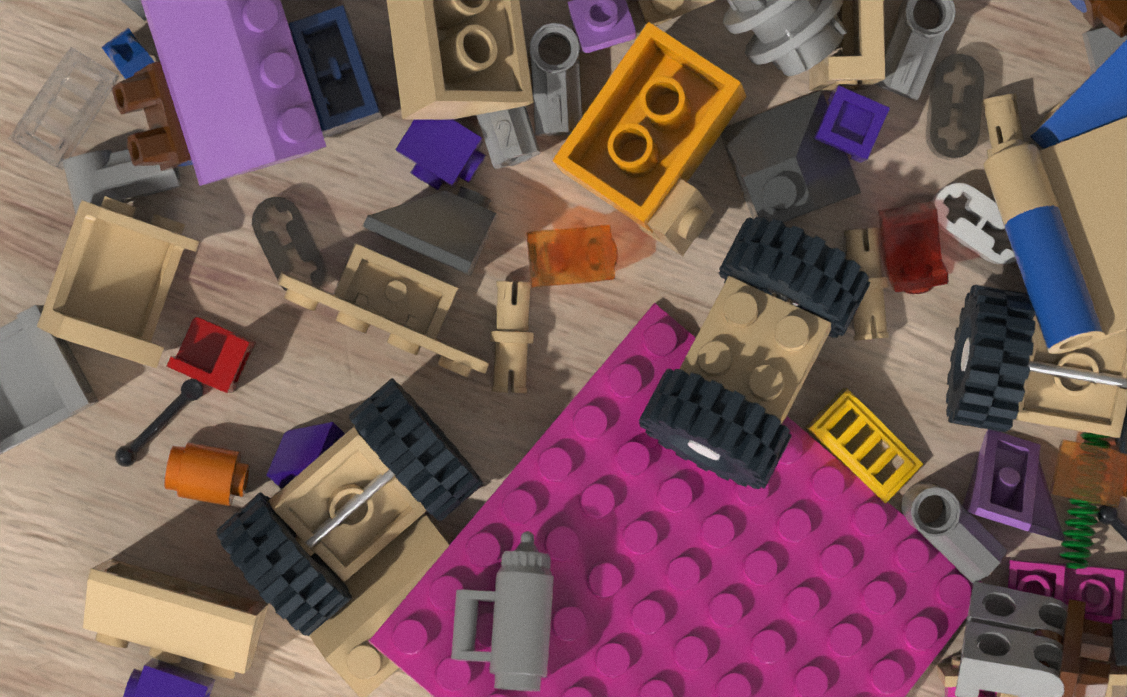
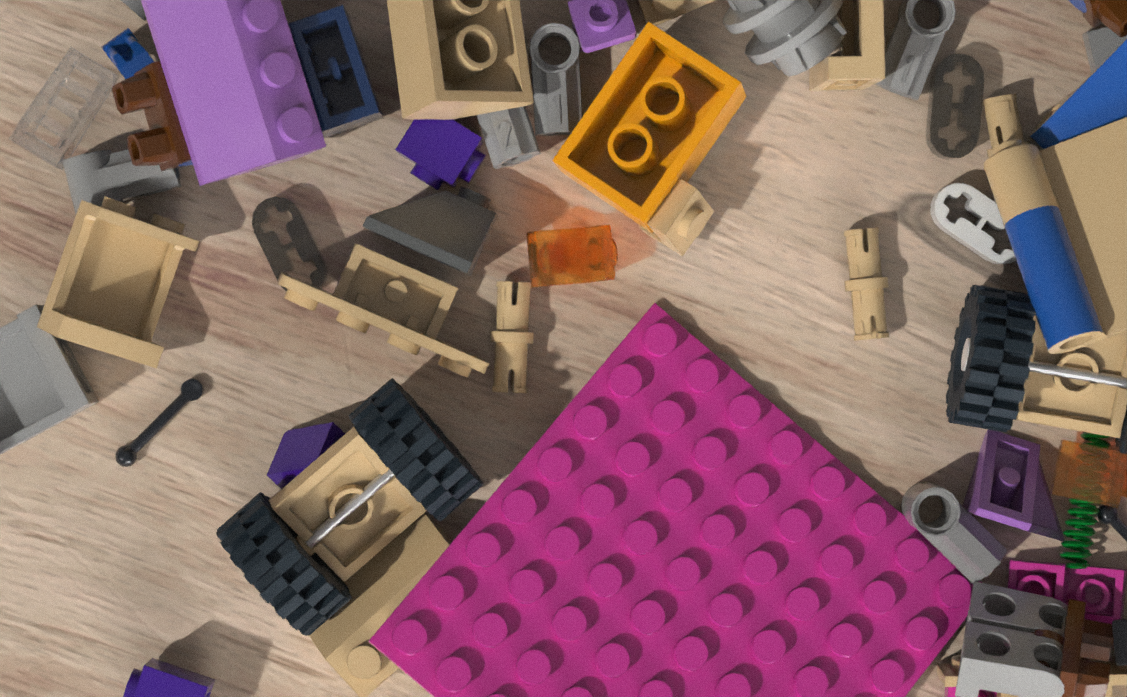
(173, 617): tan slope -> none
(206, 473): orange brick -> none
(212, 355): red panel -> none
(519, 619): light grey piece -> none
(755, 351): black plate -> none
(783, 165): dark grey slope -> none
(832, 414): yellow slope -> none
(851, 123): dark purple panel -> none
(912, 248): clear red bracket -> none

